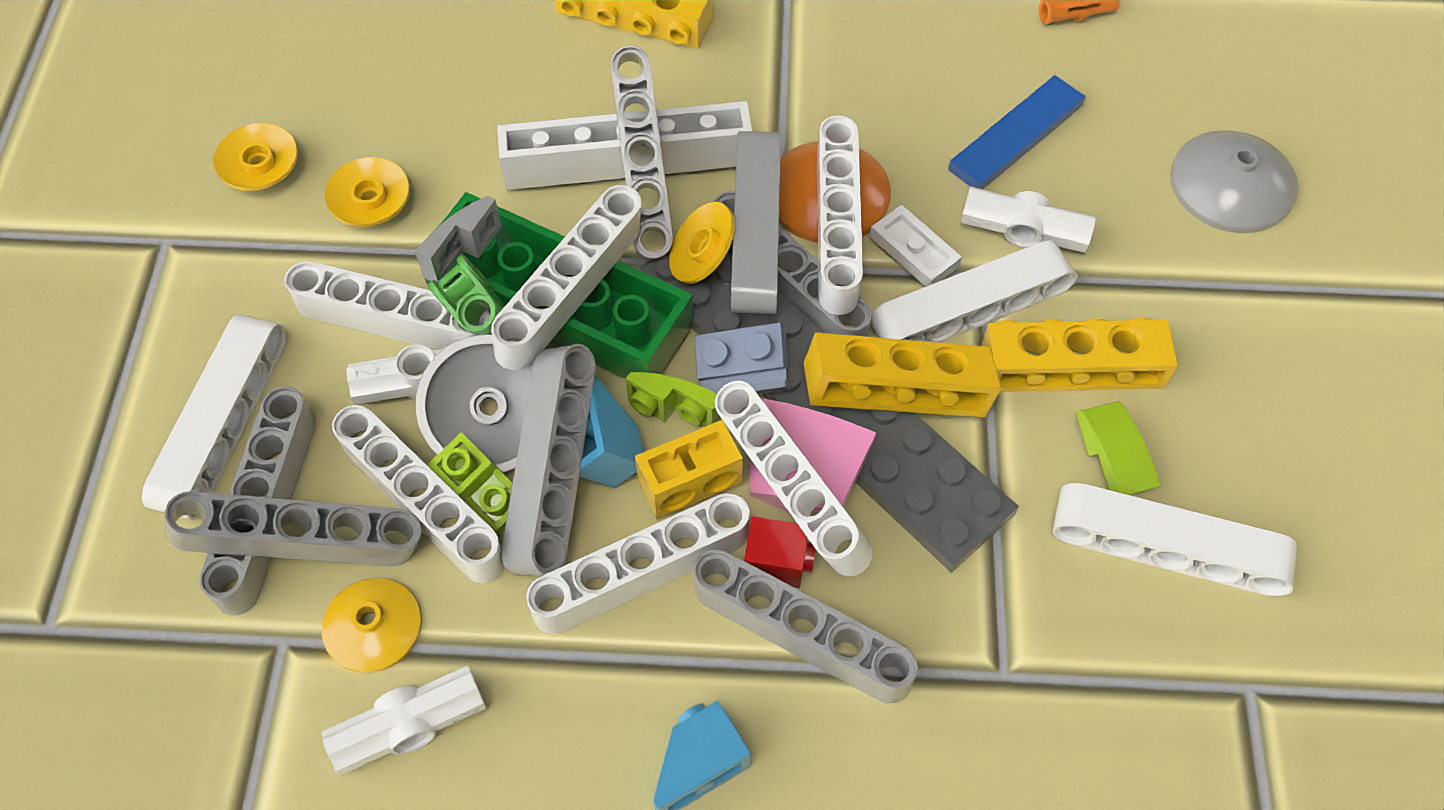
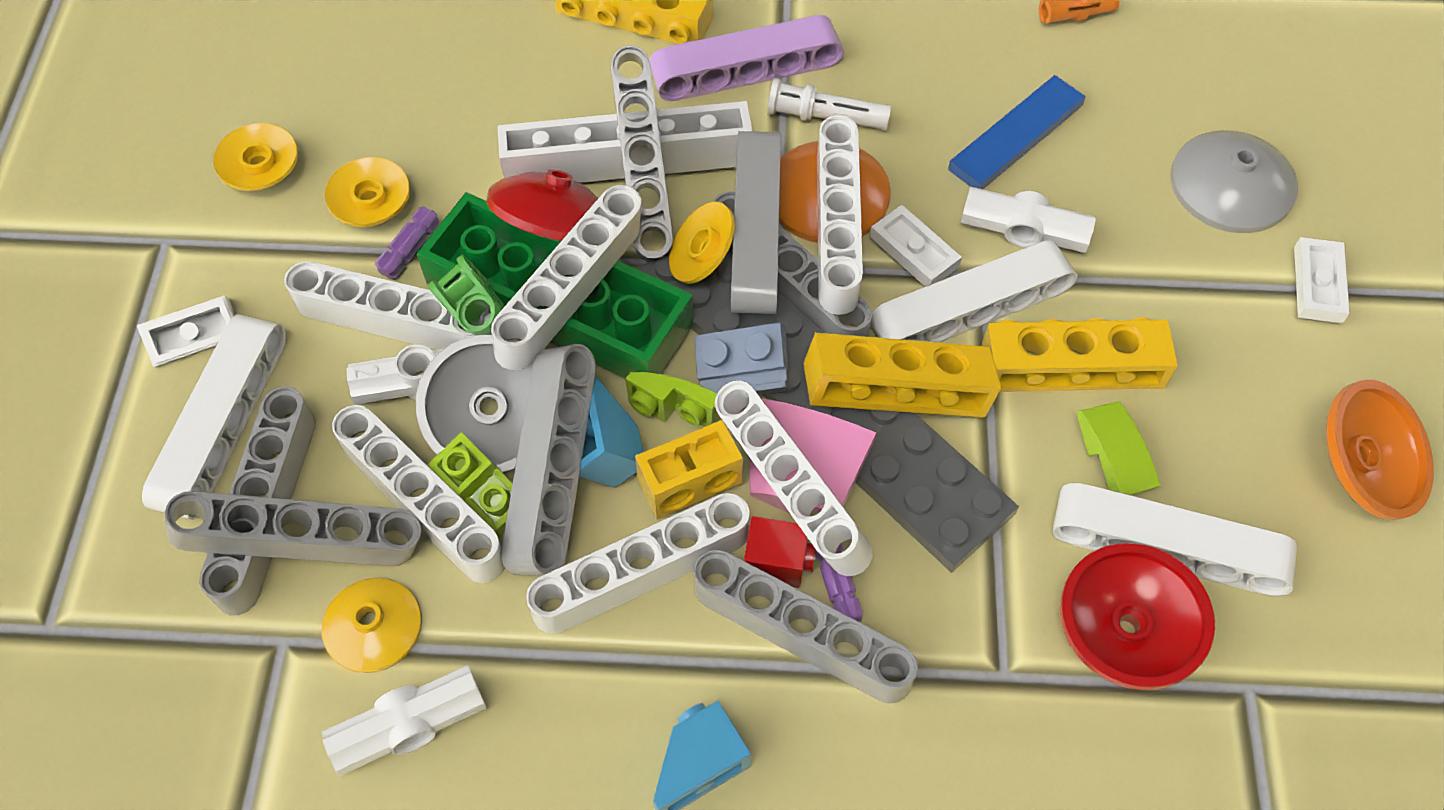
(186, 330): none -> white slope
(407, 242): none -> medium lavender axle
(465, 231): light grey slope -> none
(541, 202): none -> red dish
(745, 57): none -> lavender beam
(808, 103): none -> white pin
(840, 589): none -> medium lavender axle
(1153, 594): none -> red dish
(1321, 280): none -> white plate
(1379, 450): none -> orange dish

